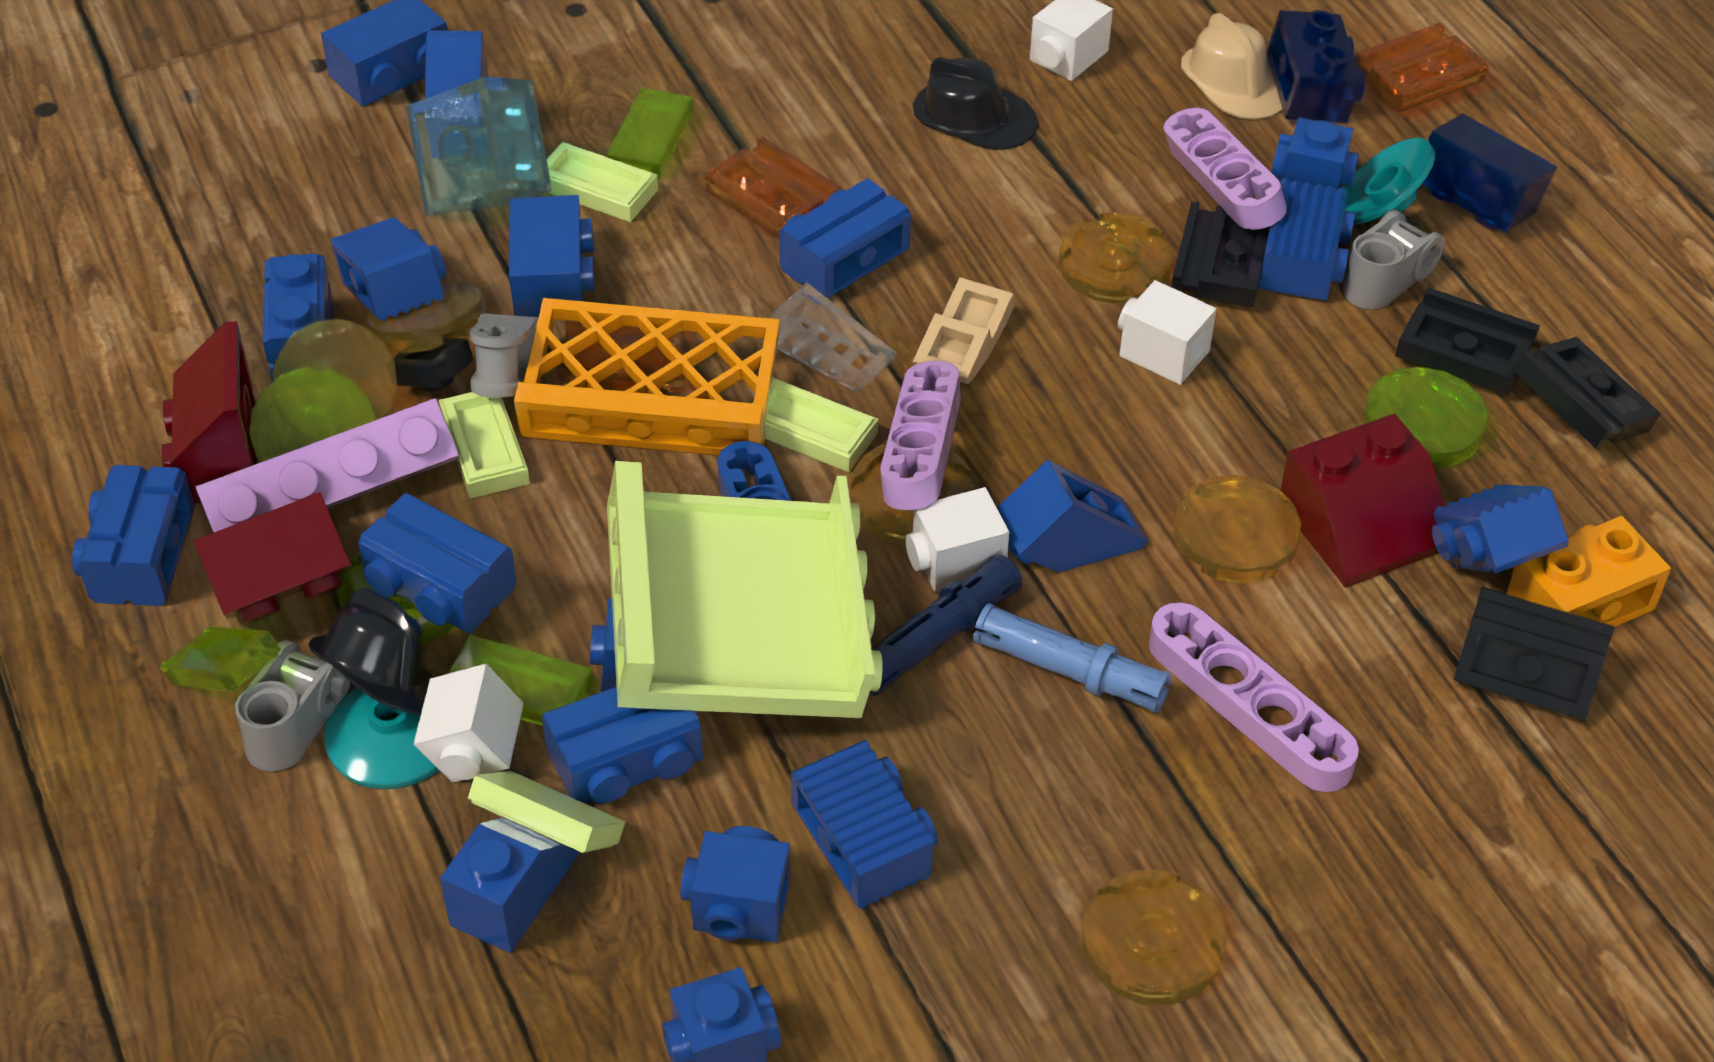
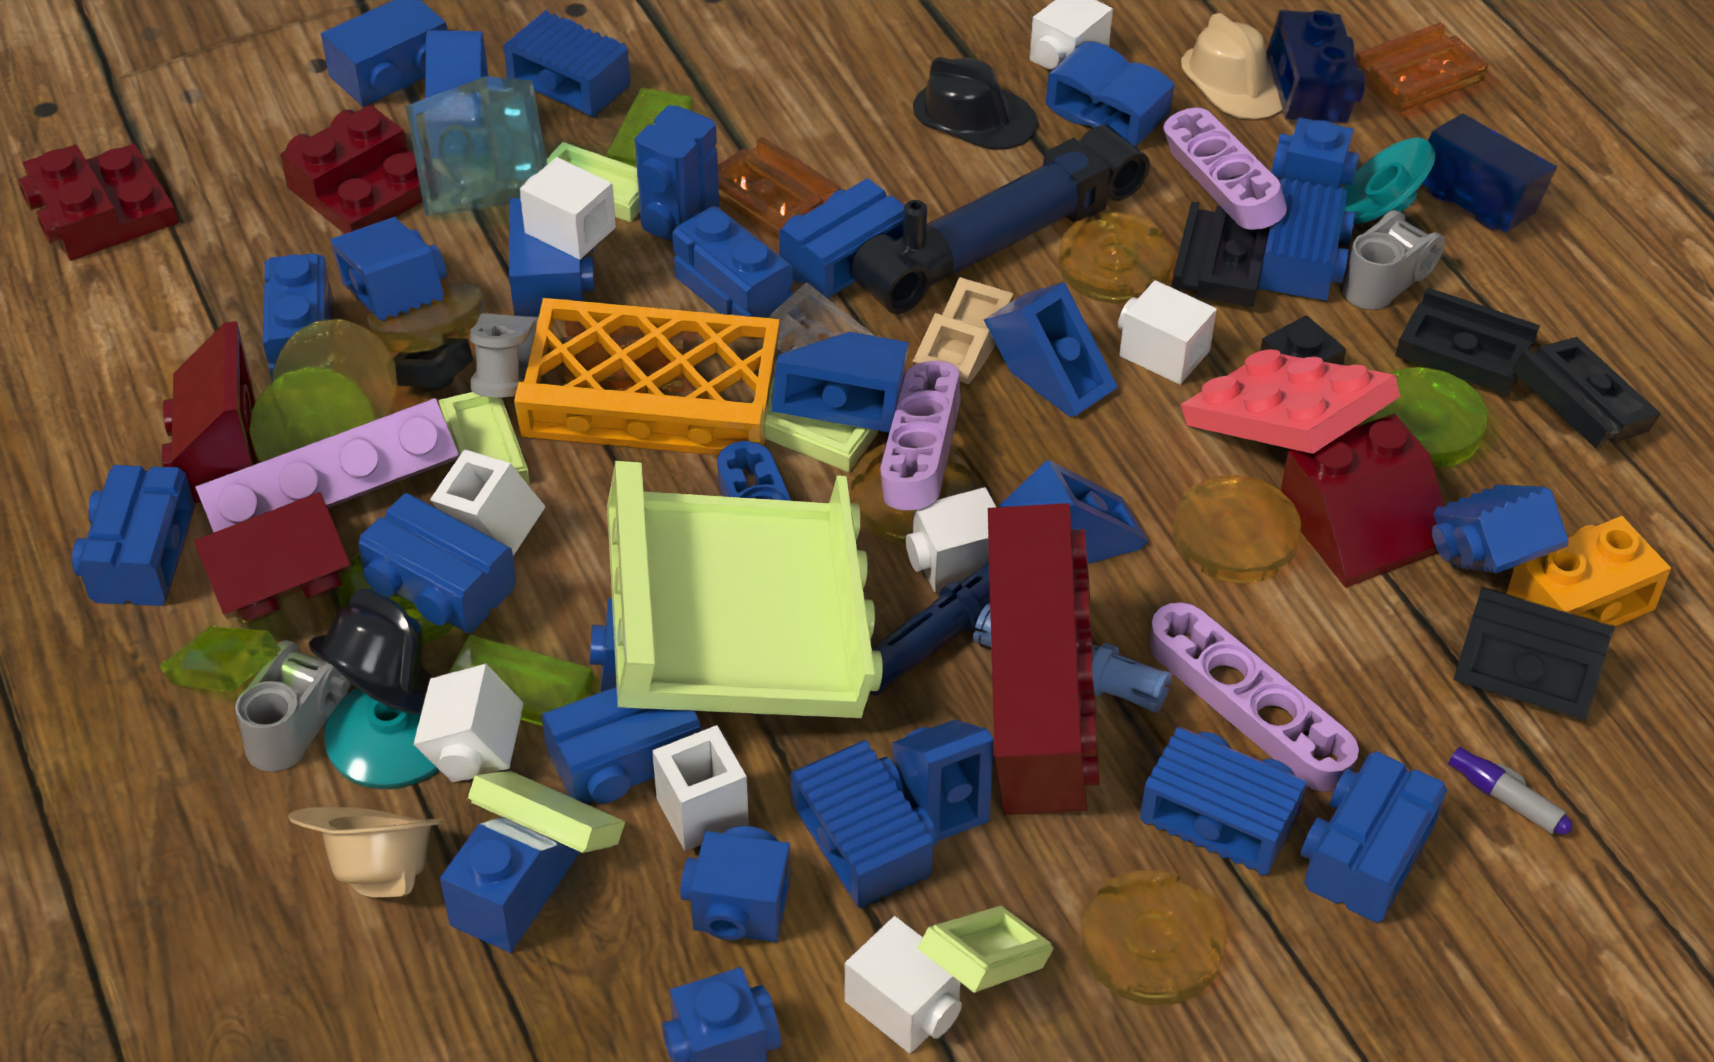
(95, 199): none -> dark red plate
(354, 170): none -> dark red plate
(370, 847): none -> tan piece
(489, 498): none -> white brick
(568, 63): none -> blue brick
(568, 207): none -> white brick
(676, 169): none -> blue brick
(700, 786): none -> white brick
(730, 266): none -> blue brick
(842, 380): none -> blue slope
(901, 987): none -> white brick
(947, 774): none -> blue slope
(986, 948): none -> yellowish green tile
(1041, 660): none -> dark red brick
(1052, 348): none -> blue slope
(1069, 185): none -> piece
(1104, 88): none -> blue brick
(1223, 799): none -> blue brick
(1290, 400): none -> coral plate
(1305, 339): none -> black plate
(1373, 835): none -> blue brick
(1511, 790): none -> piece

